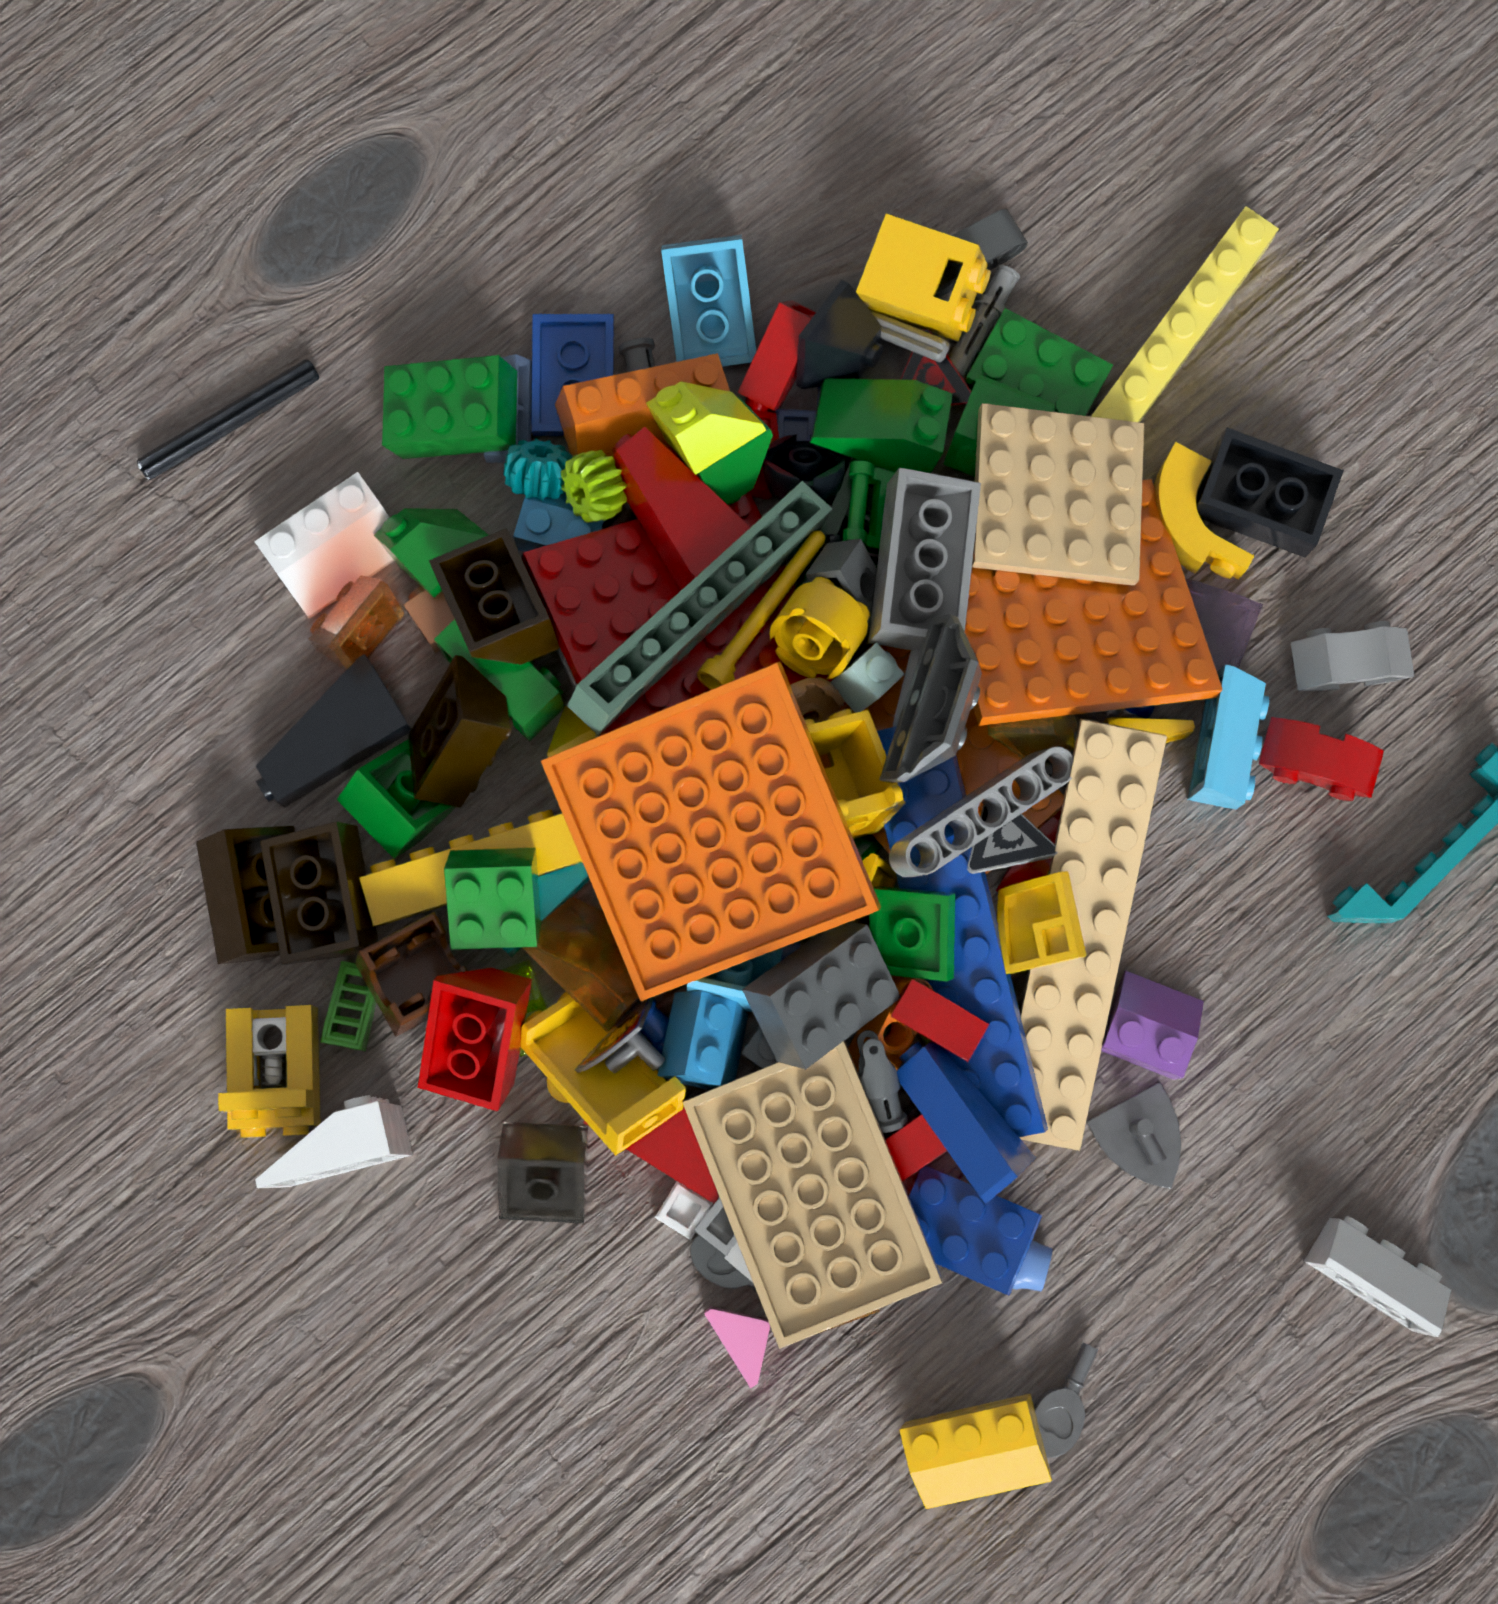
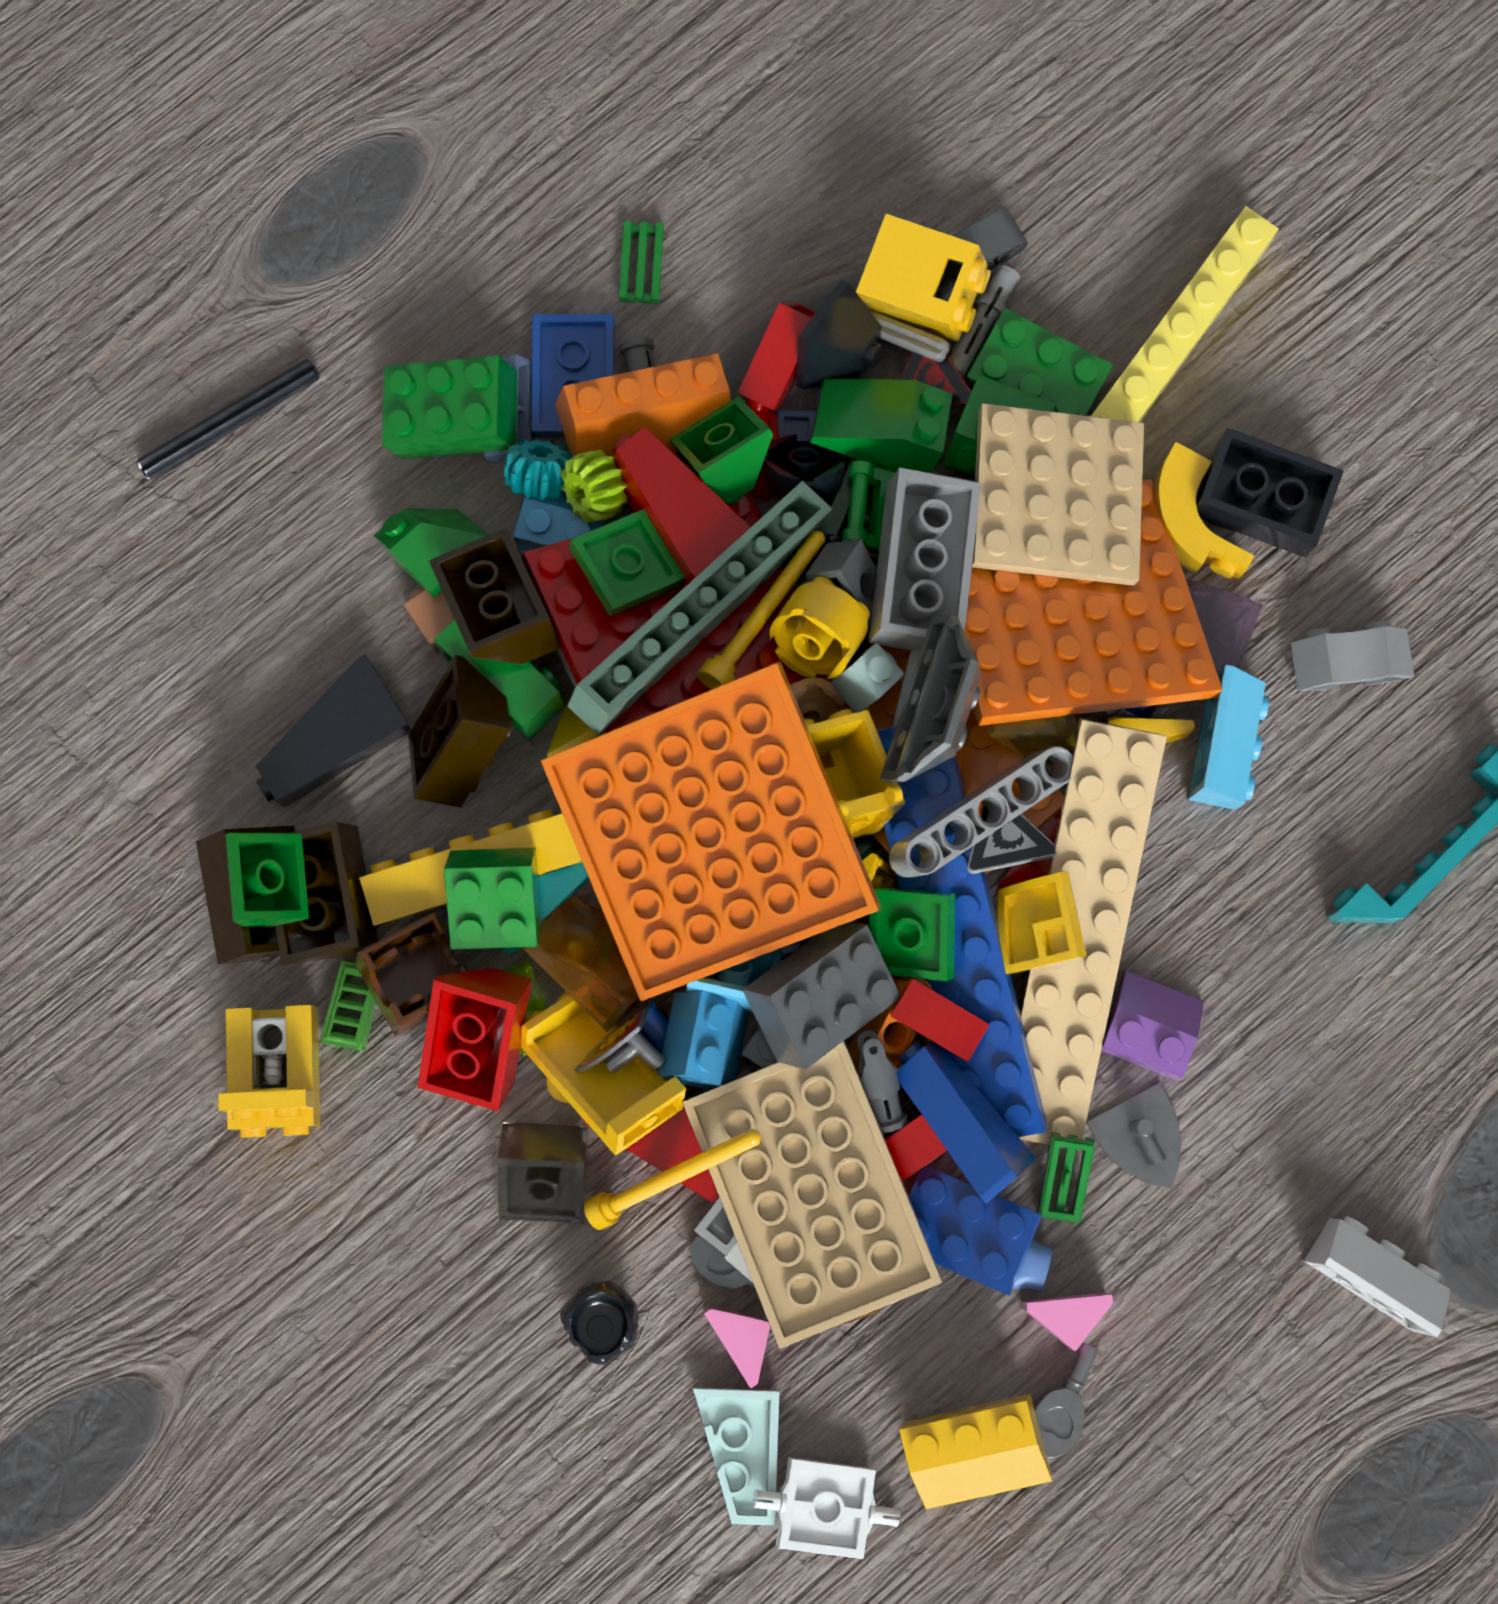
(267, 878): none -> green slope
(328, 544): white slope -> none
(348, 1140): white slope -> none
(357, 622): clear orange slope -> none
(385, 805): green slope -> none
(601, 1321): none -> black hair
(605, 1208): none -> yellow piece
(626, 562): none -> green plate
(642, 230): none -> green tile
(683, 1210): white tile -> none
(703, 422): neon yellow slope -> none
(709, 299): medium azure slope -> none
(744, 1446): none -> light aqua wing
(825, 1508): none -> white plate
(1069, 1316): none -> bright pink slope
(1071, 1144): none -> green tile
(1301, 753): red brick -> none

